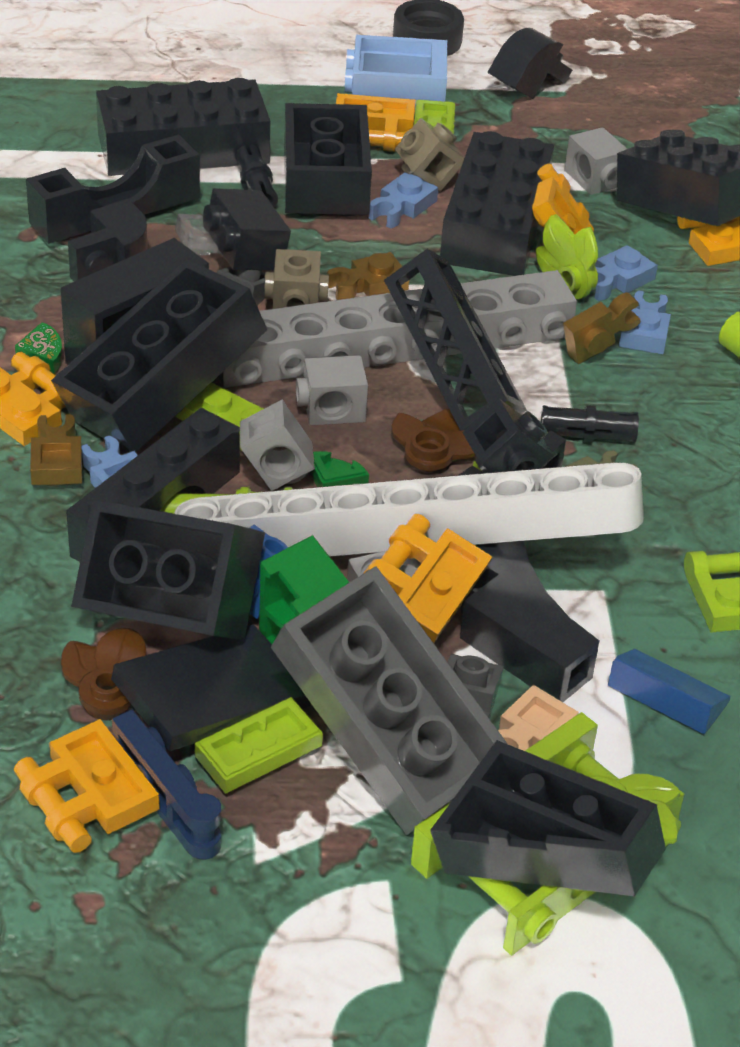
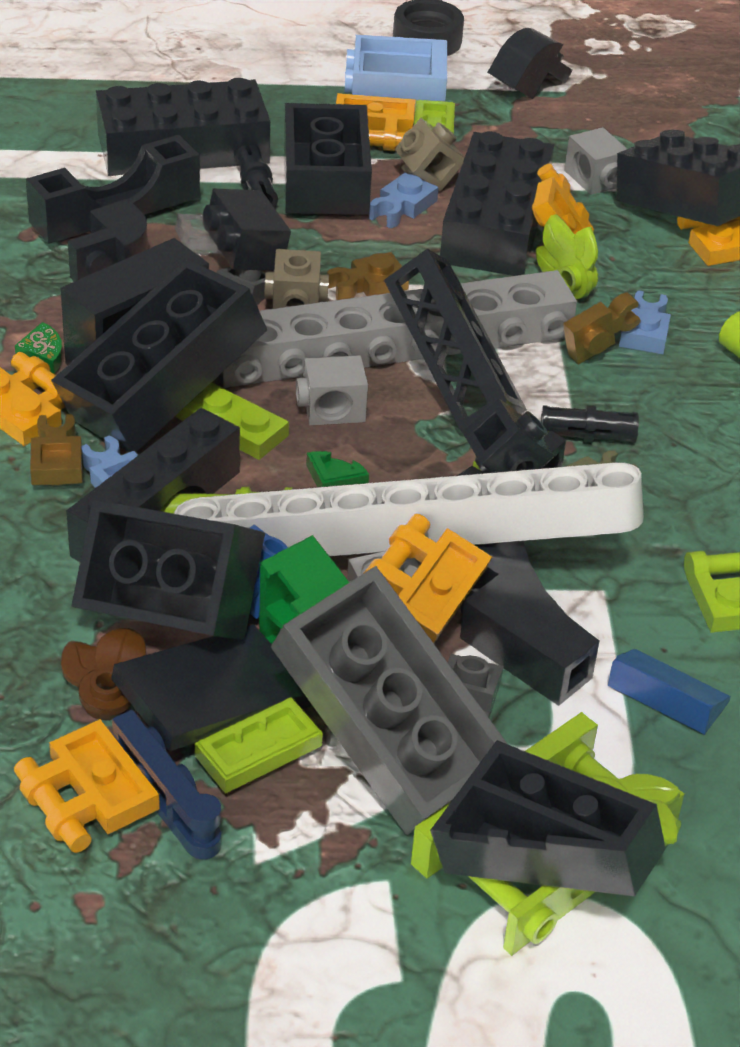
(272, 429): light grey brick -> none
(431, 442): reddish brown plate -> none
(533, 718): light nougat plate -> none
(623, 270): medium blue plate -> none

